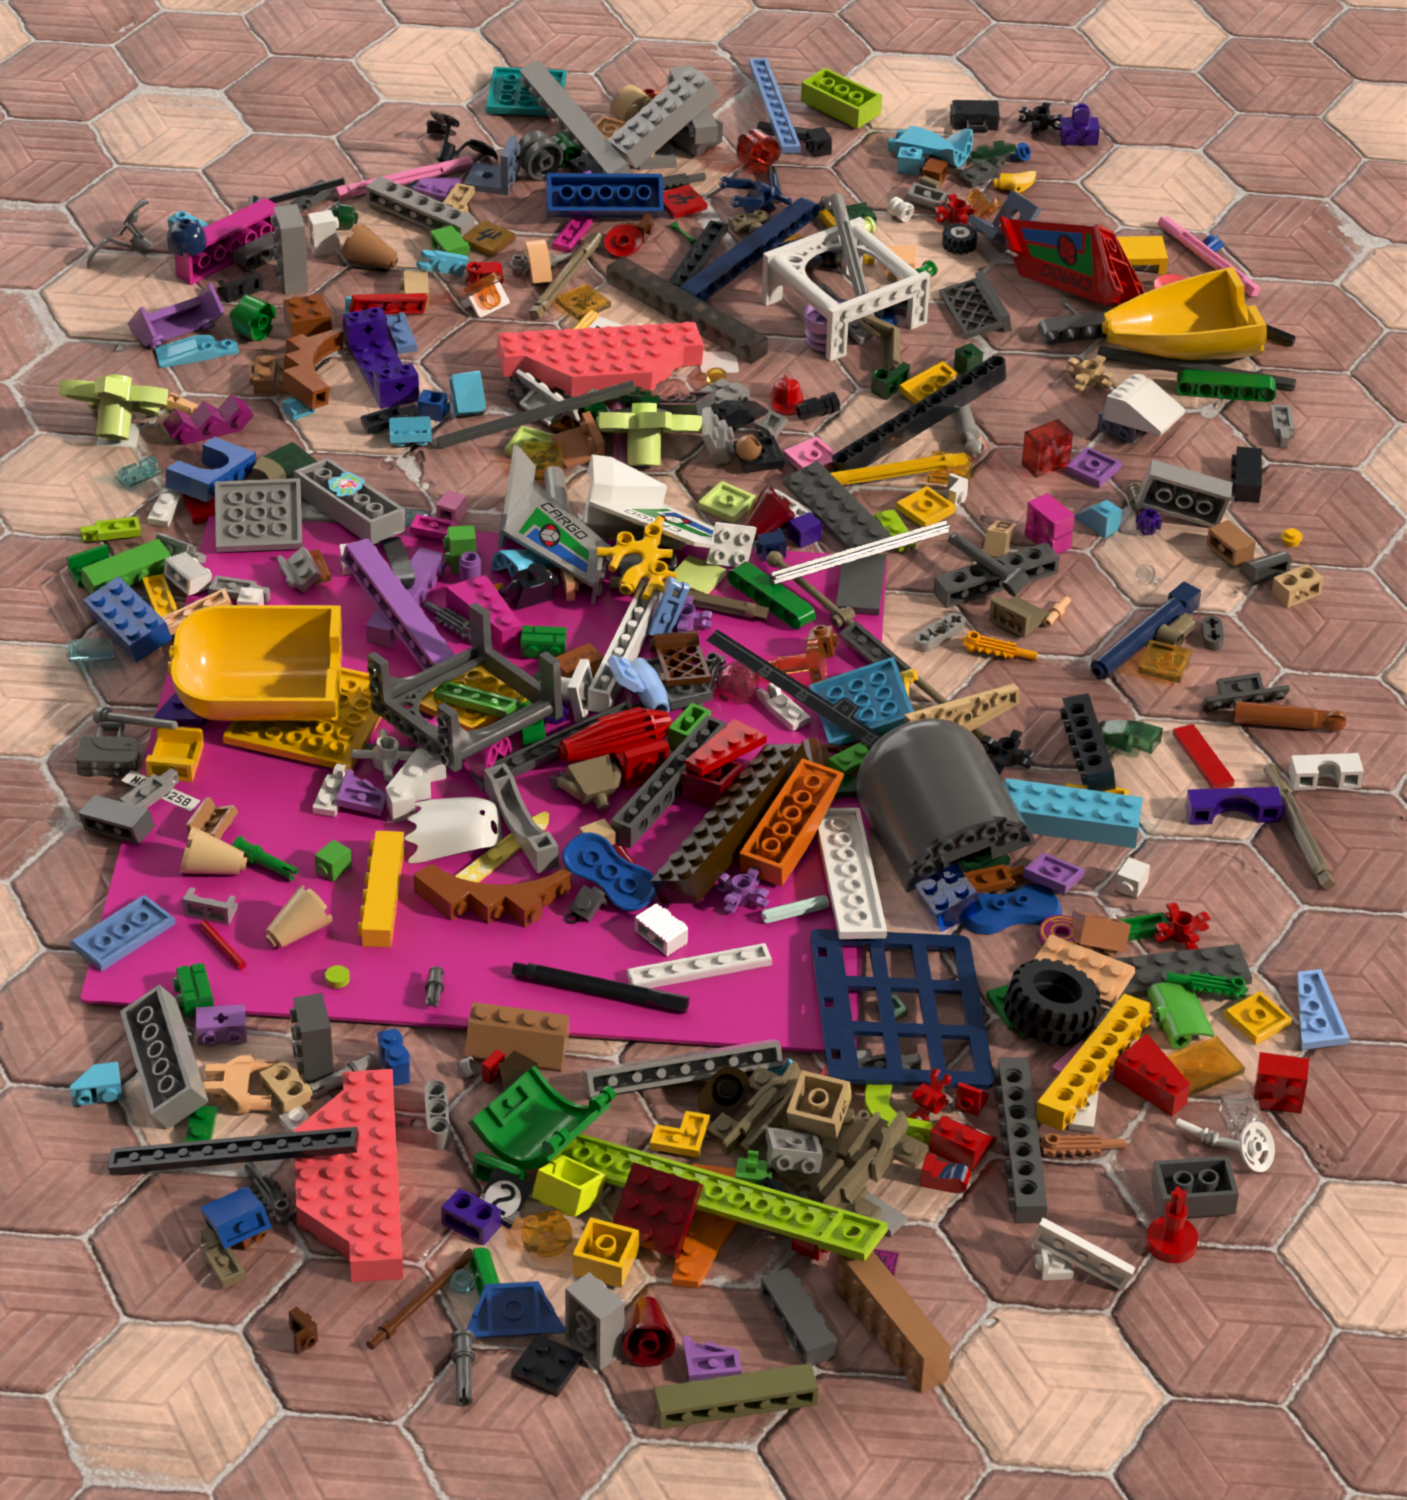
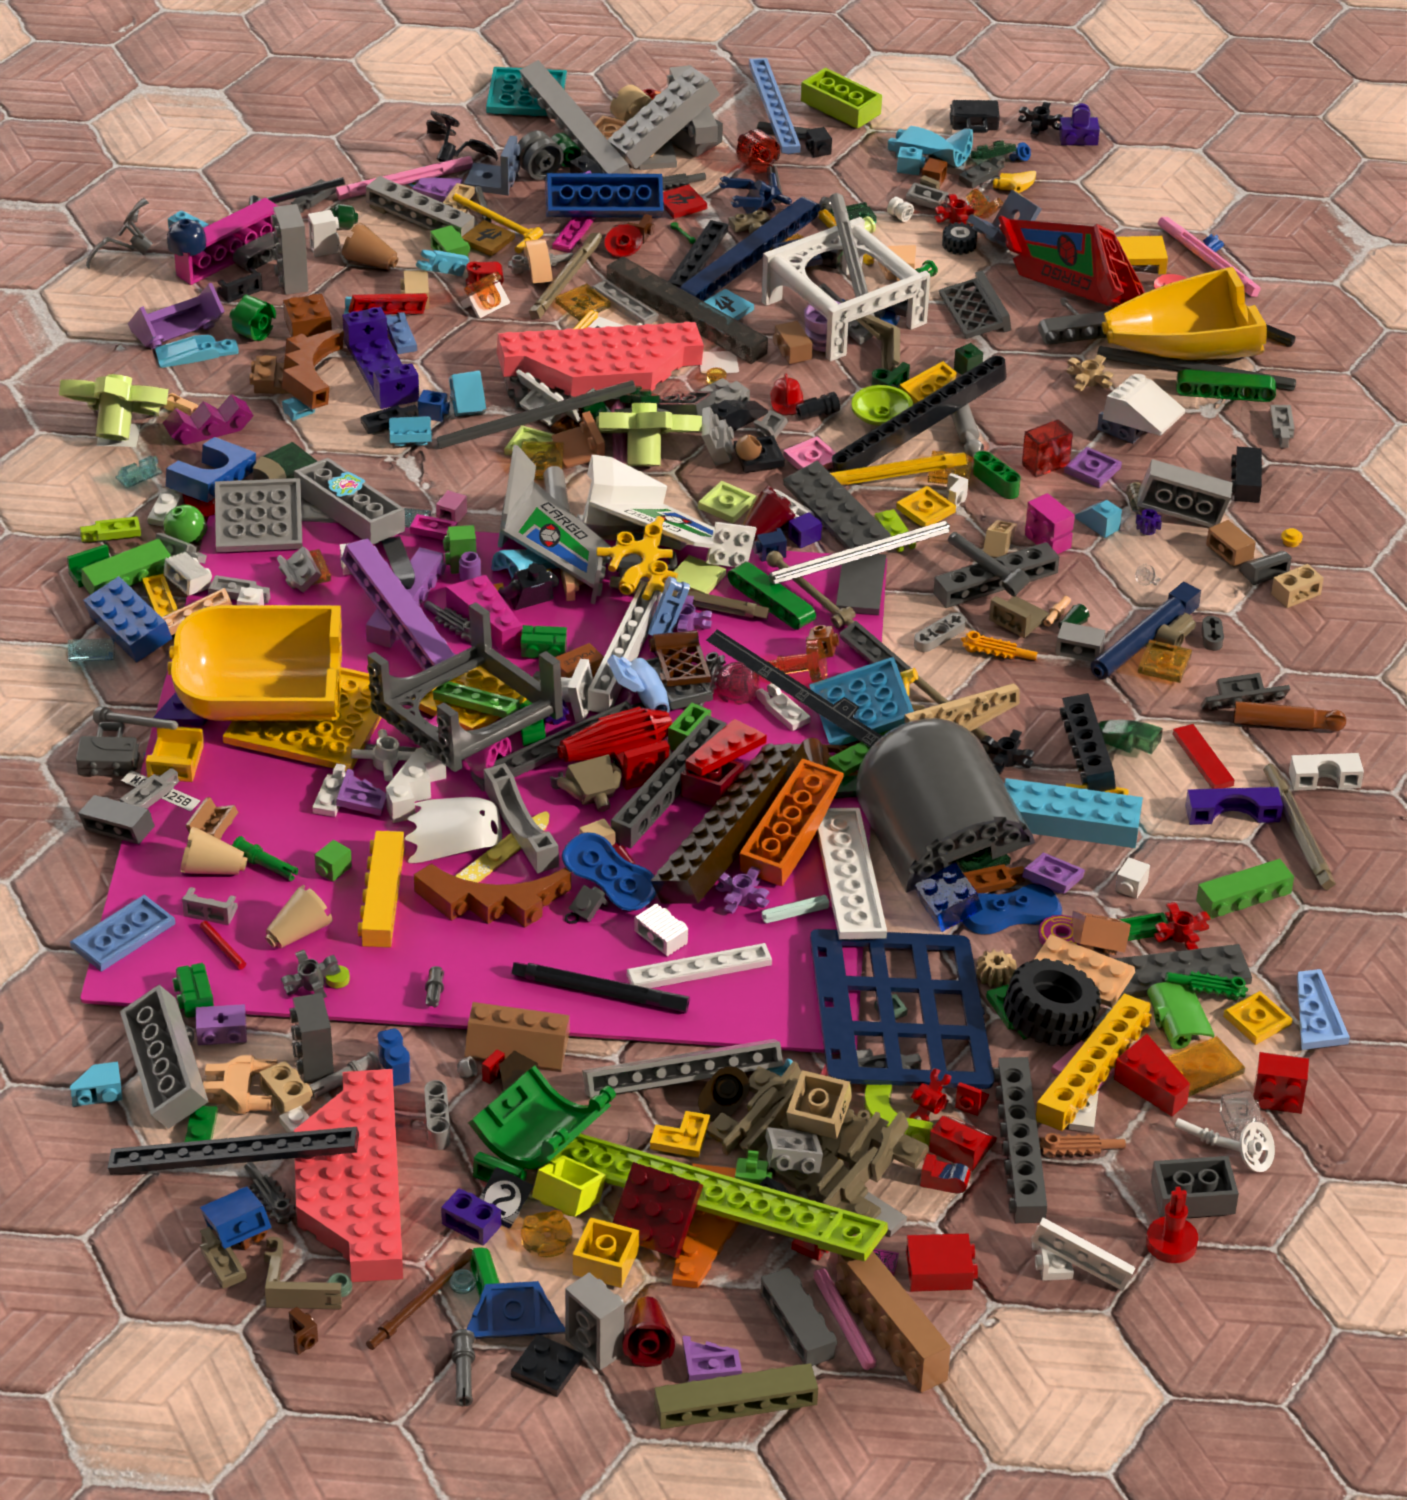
(185, 523): none -> bright green cylinder
(296, 1294): none -> dark tan hinge
(310, 974): none -> dark grey pin
(345, 1282): none -> sand green plate
(481, 201): none -> dark grey bar
(529, 234): none -> yellow bar
(626, 303): none -> light grey tile
(730, 304): none -> medium azure tile
(793, 342): none -> medium nougat brick
(844, 1319): none -> bright pink axle
(879, 403): none -> lime dish
(940, 1262): none -> red brick
(995, 968): none -> tan gear
(996, 475): none -> green beam
(1077, 614): none -> dark green cone
(1080, 641): none -> light grey brick
(1245, 888): none -> bright green brick

